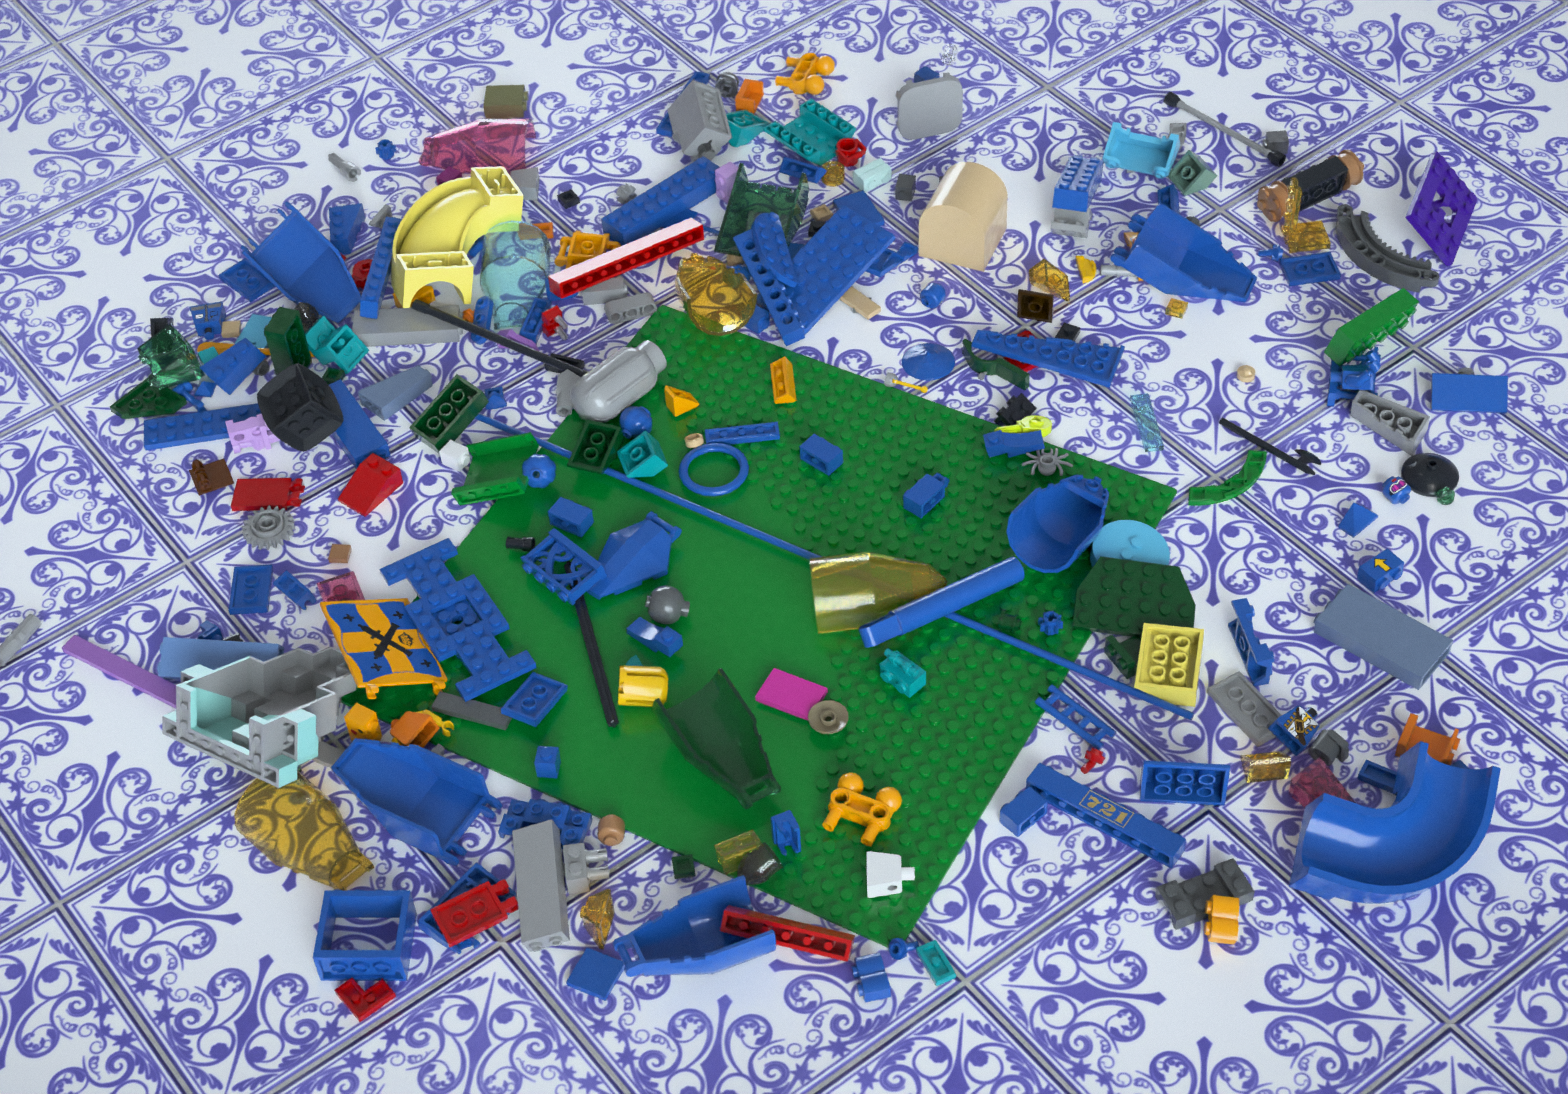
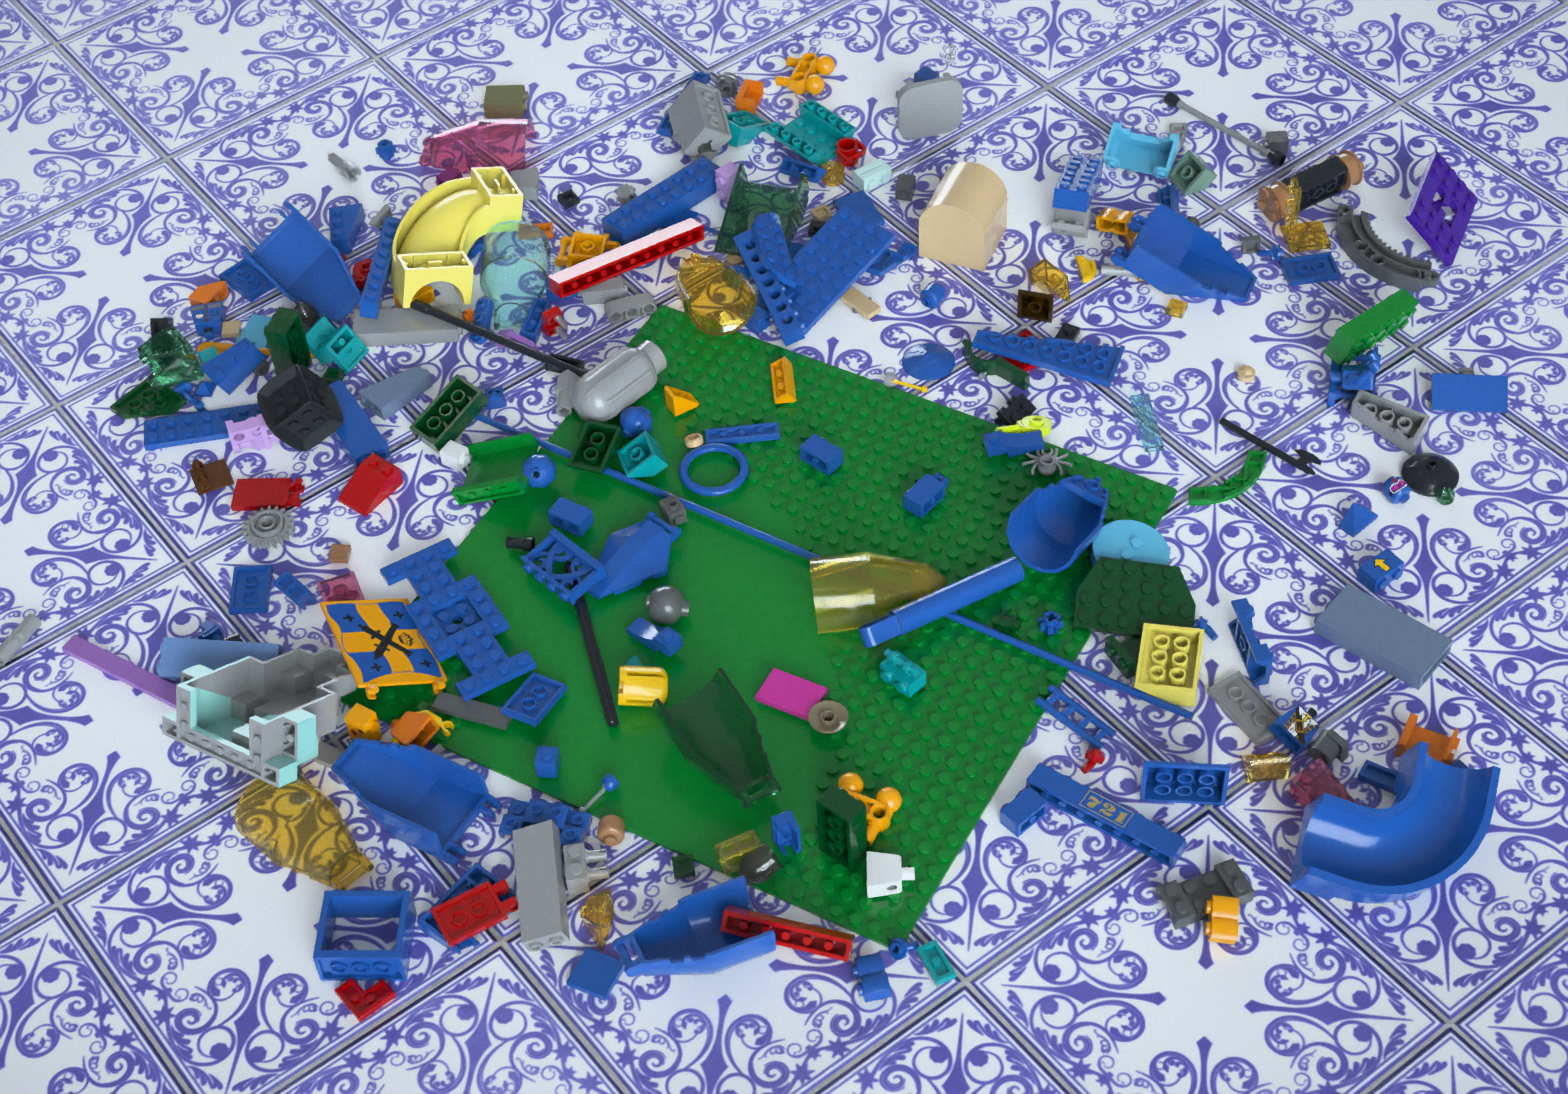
(209, 293): none -> orange slope
(609, 784): none -> hinge
(673, 510): none -> dark grey brick
(842, 827): none -> dark green brick
(1114, 220): none -> light orange brick
(1201, 623): none -> blue plate
(1250, 244): none -> dark grey plate

